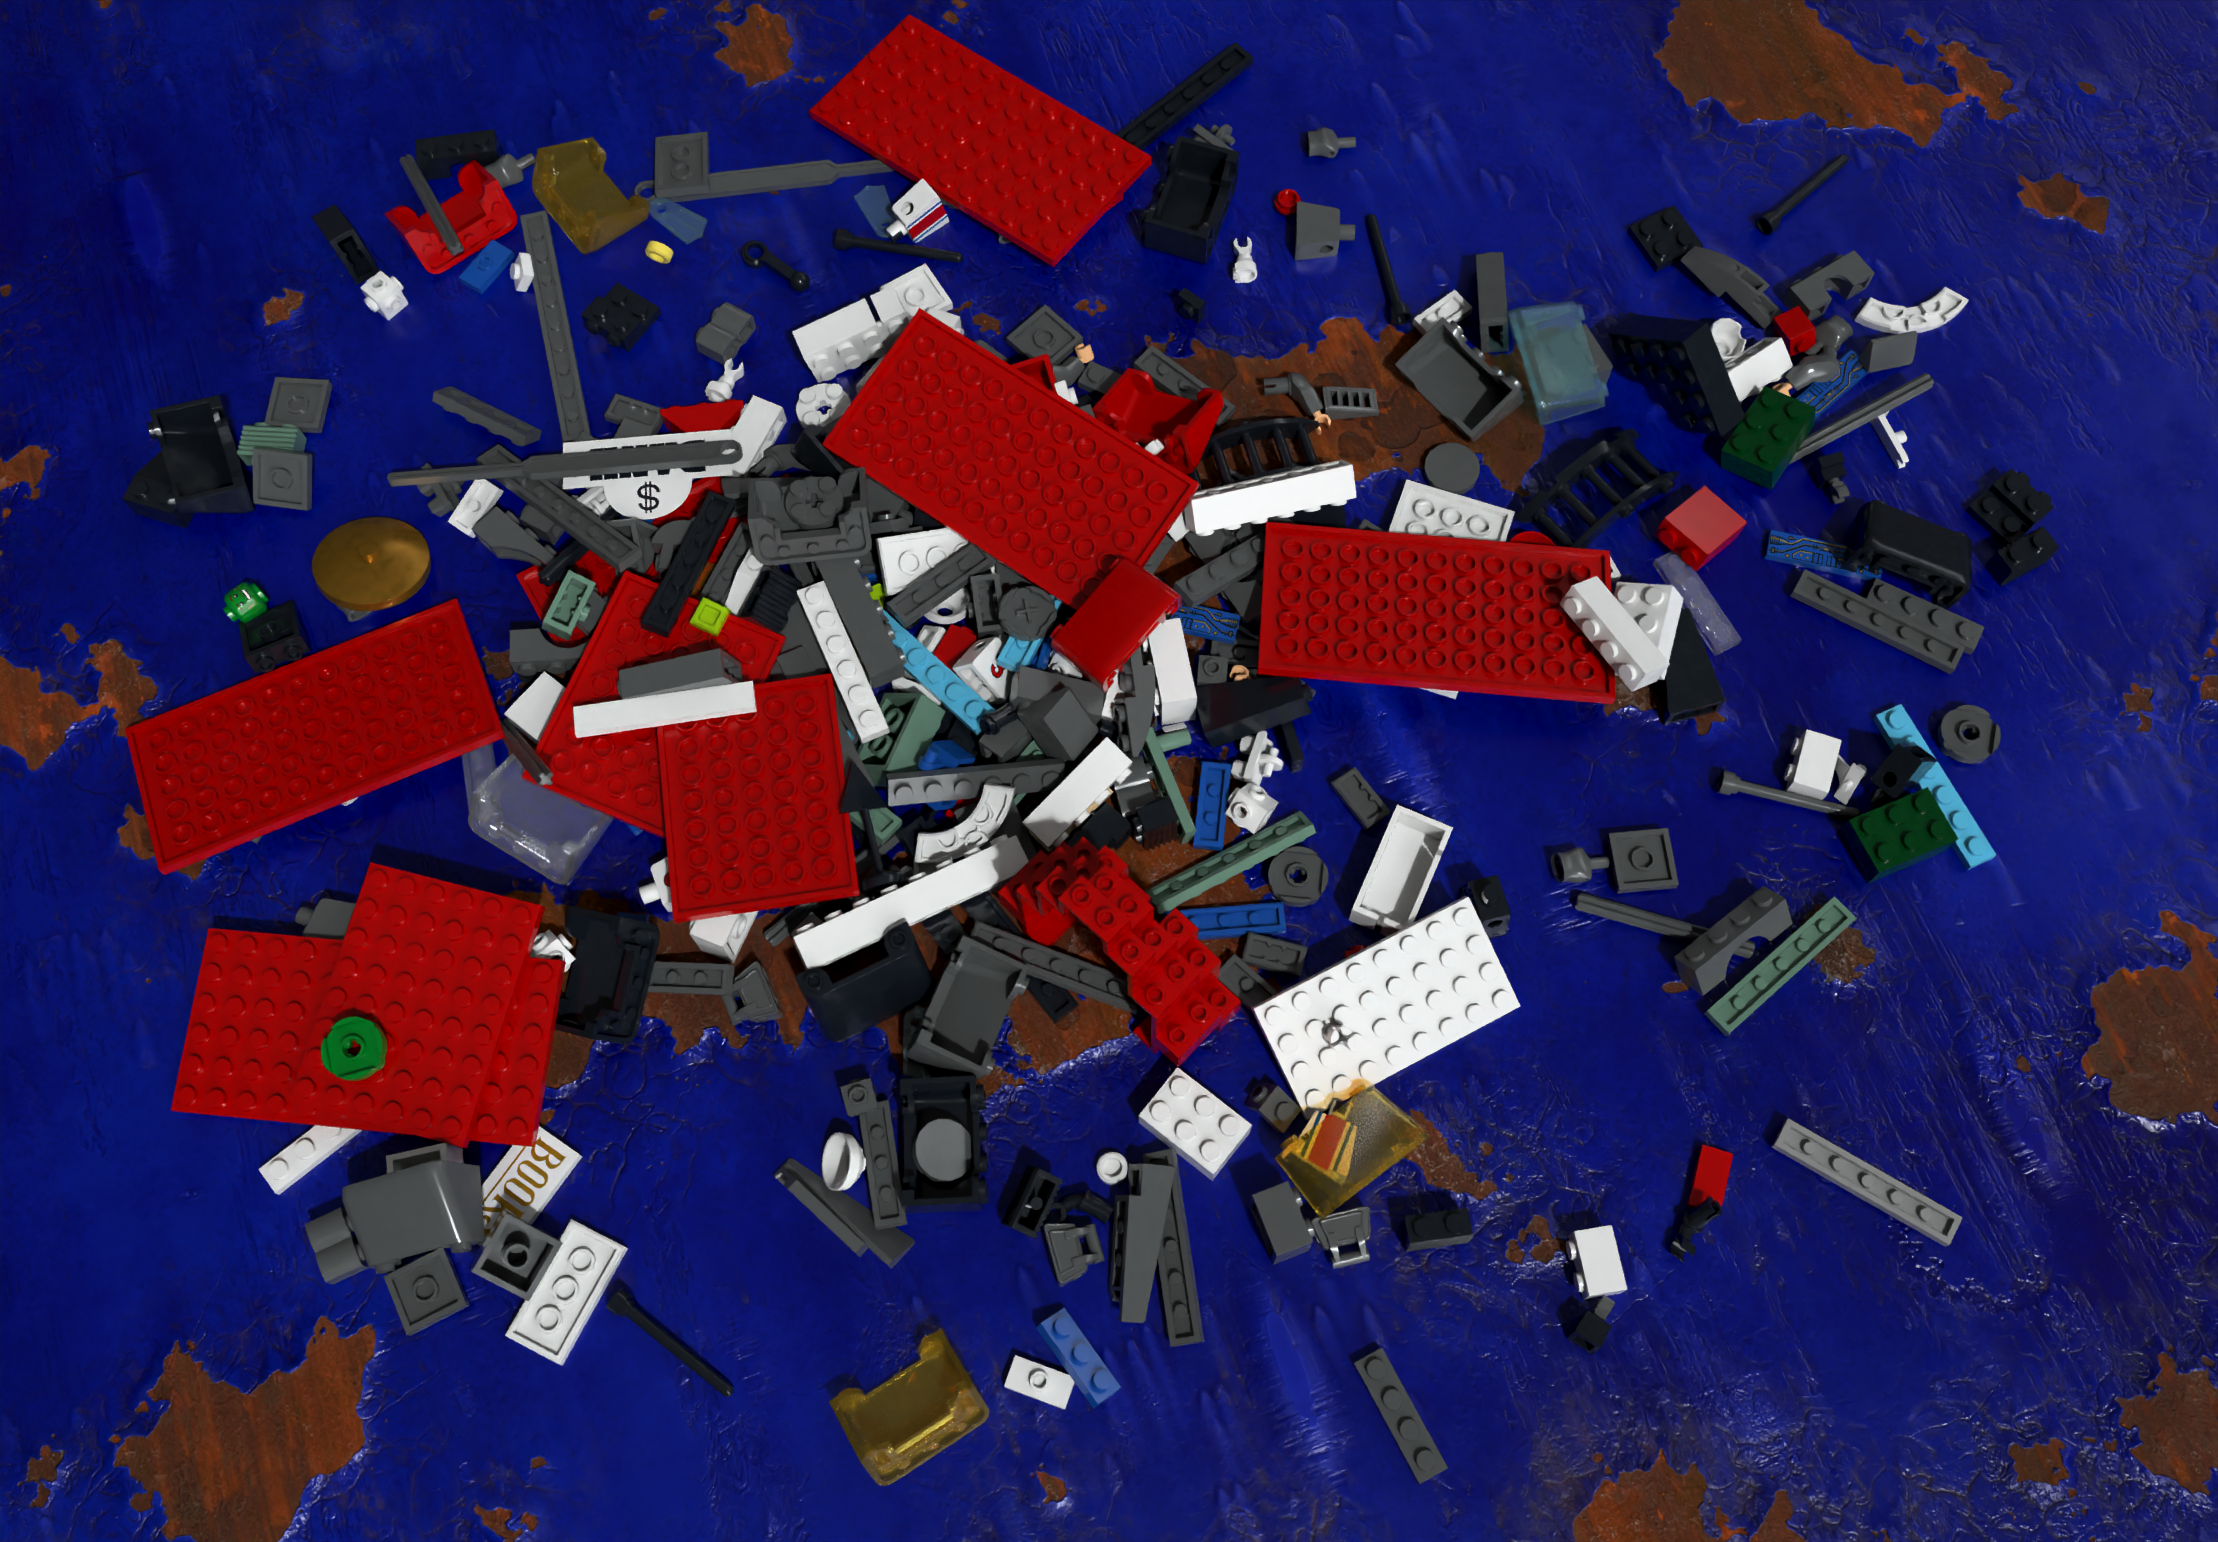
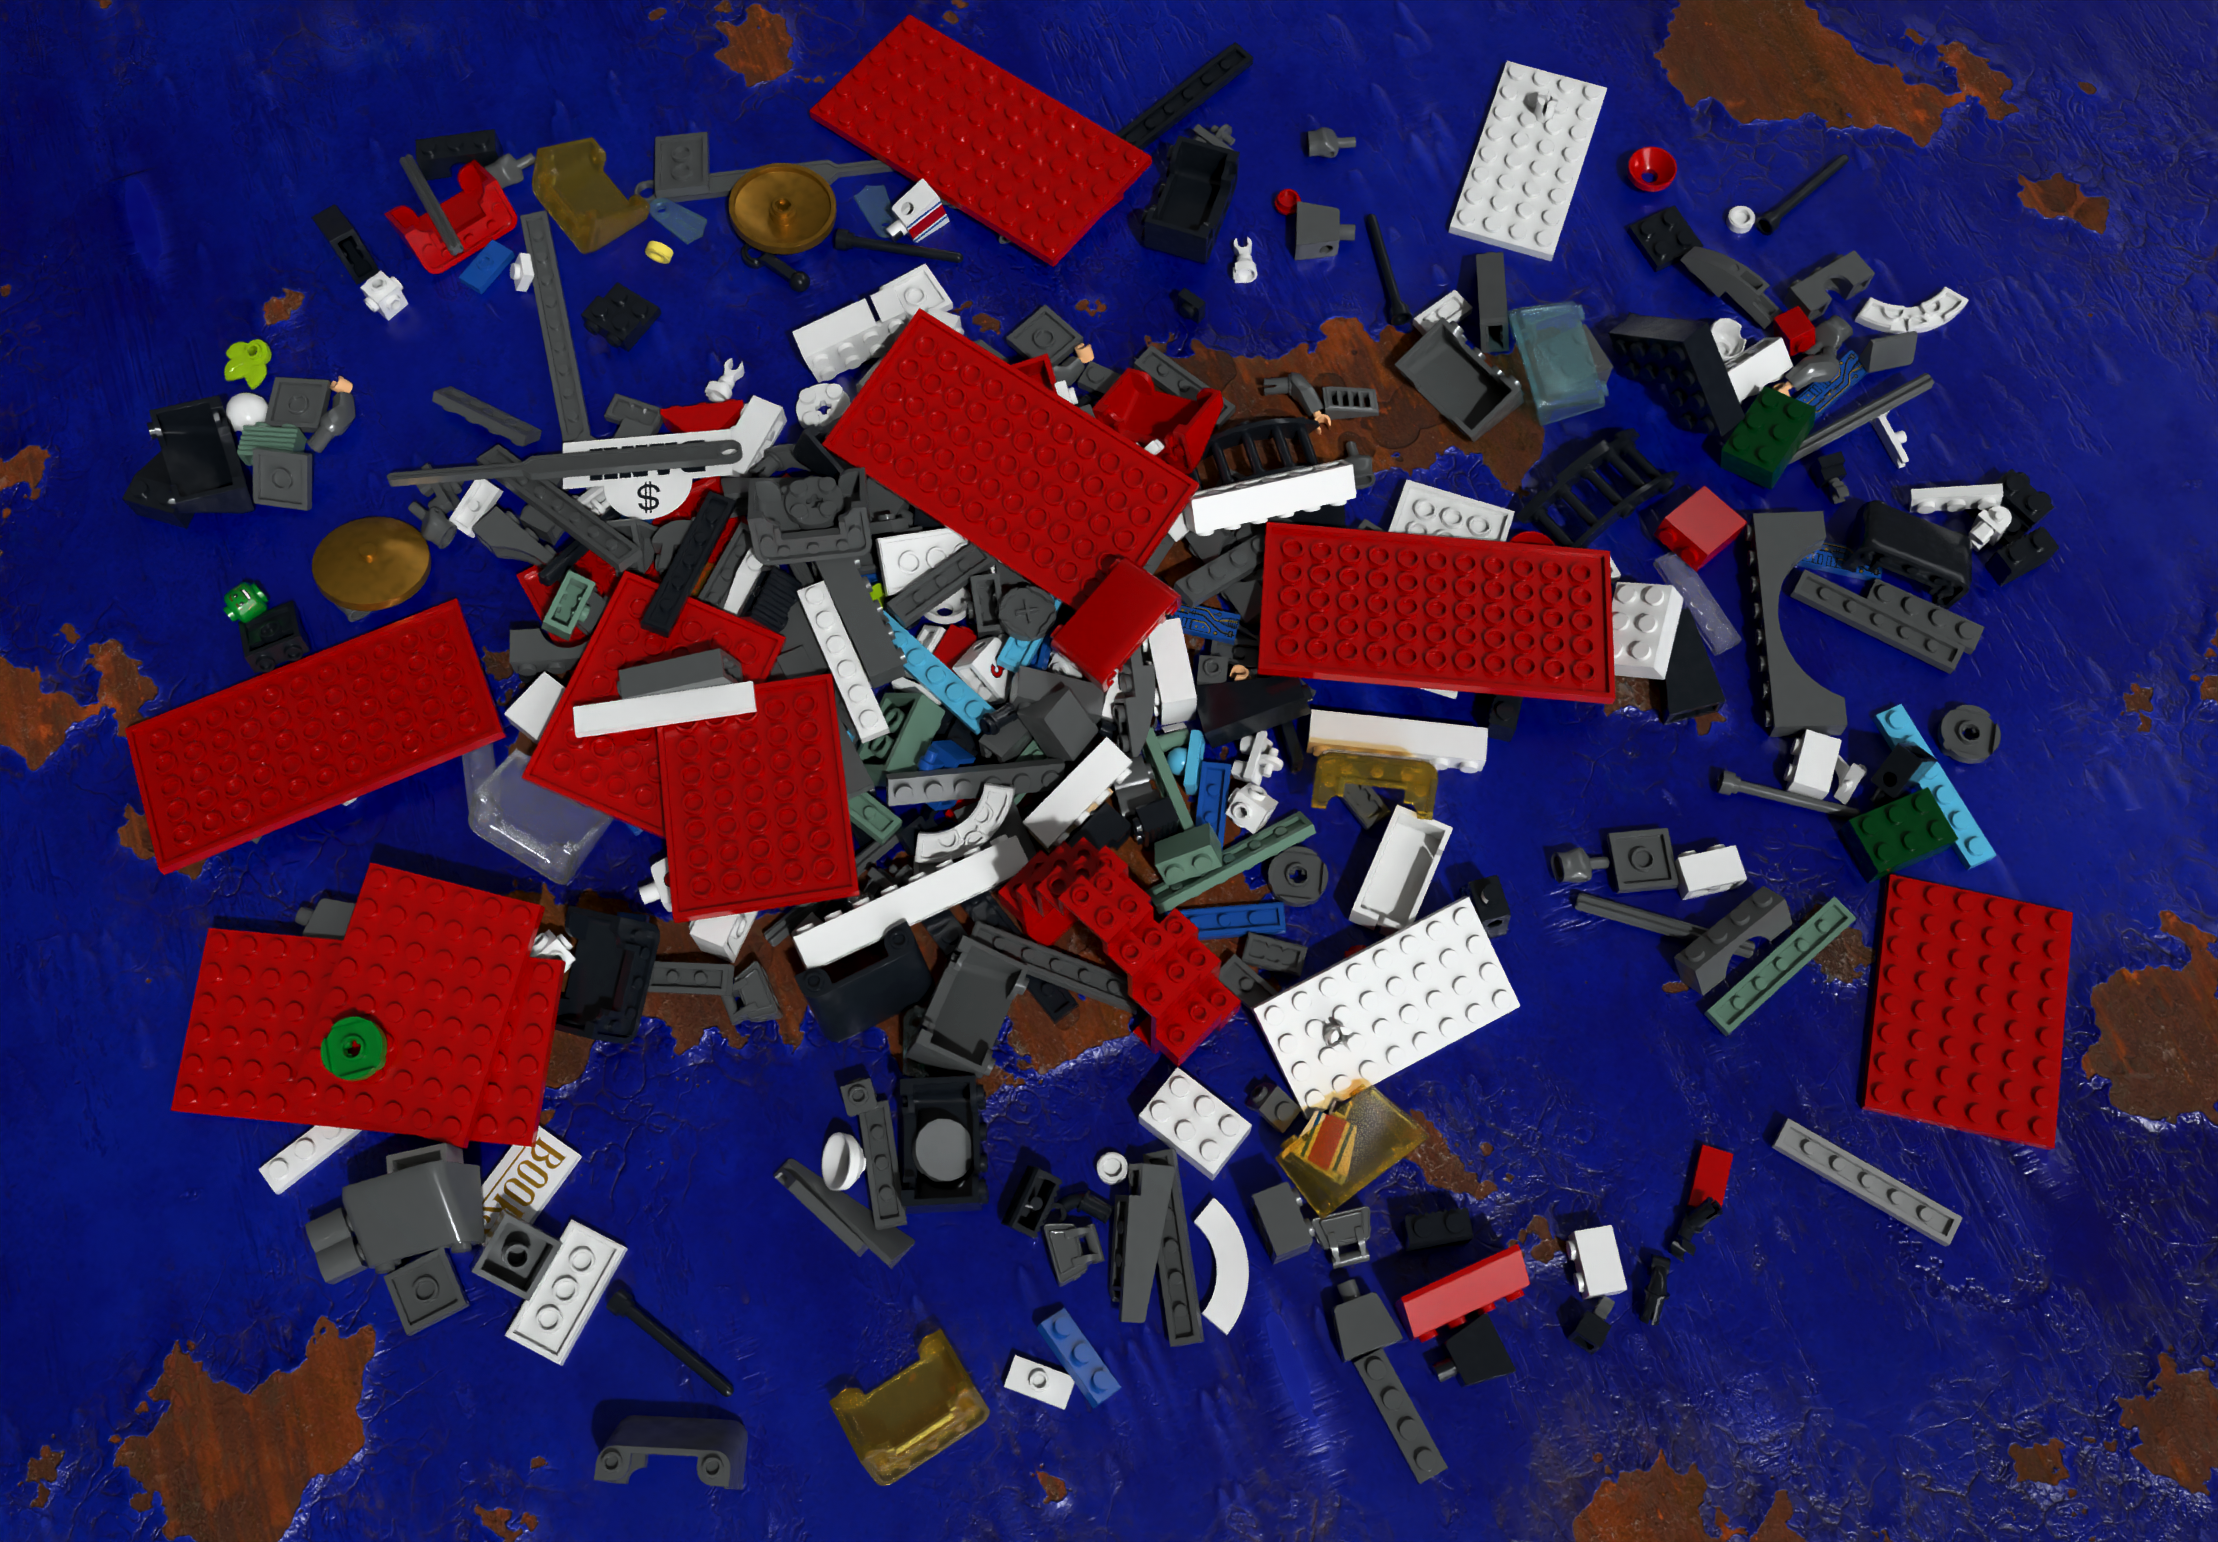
(245, 410): none -> white hair
(246, 363): none -> lime plate
(337, 419): none -> dark grey arm
(434, 525): none -> dark grey piece
(526, 755): dark grey axle -> none
(710, 617): lime tile -> none
(716, 1443): none -> dark grey windscreen
(725, 333): dark grey brick -> none
(782, 208): none -> pearl gold dish
(861, 796): black piece -> none
(1188, 854): none -> sand green brick
(1189, 762): none -> medium azure tile
(1230, 1266): none -> white tile
(1338, 767): none -> clear yellow windscreen
(1362, 466): none -> dark grey piece
(1362, 1323): none -> dark grey torso
(1441, 743): none -> white brick
(1452, 468): dark grey tile -> none
(1463, 1293): none -> slope
(1474, 1355): none -> black torso
(1503, 716): none -> black brick
(1528, 161): none -> white plate
(1614, 633): white brick -> none
(1653, 161): none -> red piece
(1656, 1290): none -> black piece
(1709, 871): none -> white brick
(1740, 219): none -> white tile
(1790, 694): none -> dark grey arch
(1955, 498): none -> white plate
(1968, 1012): none -> red plate
(1989, 527): none -> white hips

